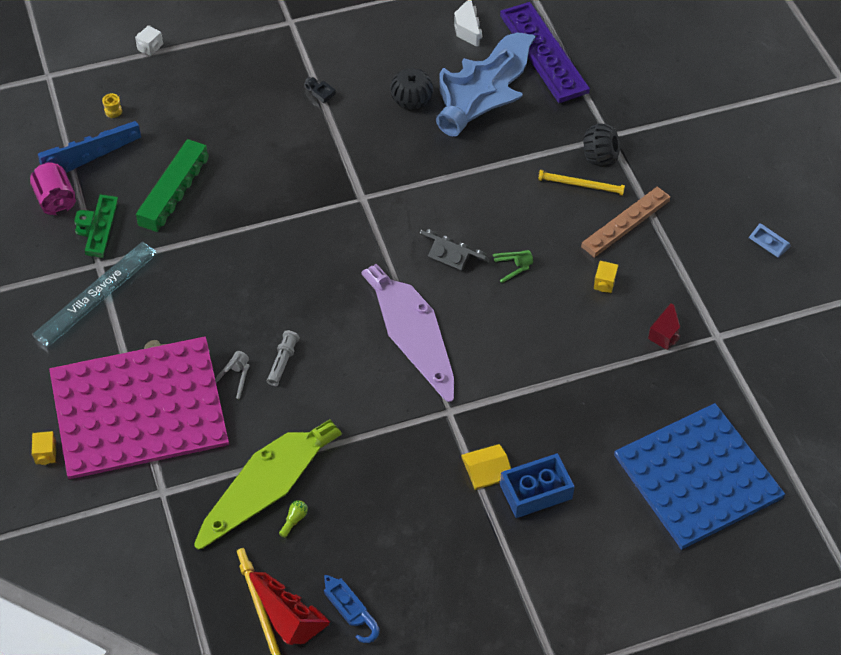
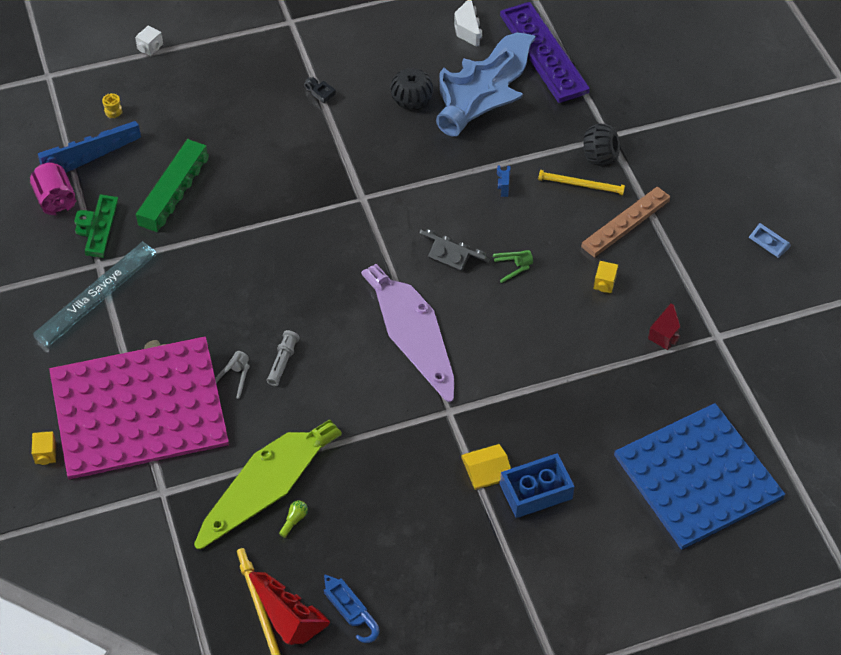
(503, 181): none -> blue plate

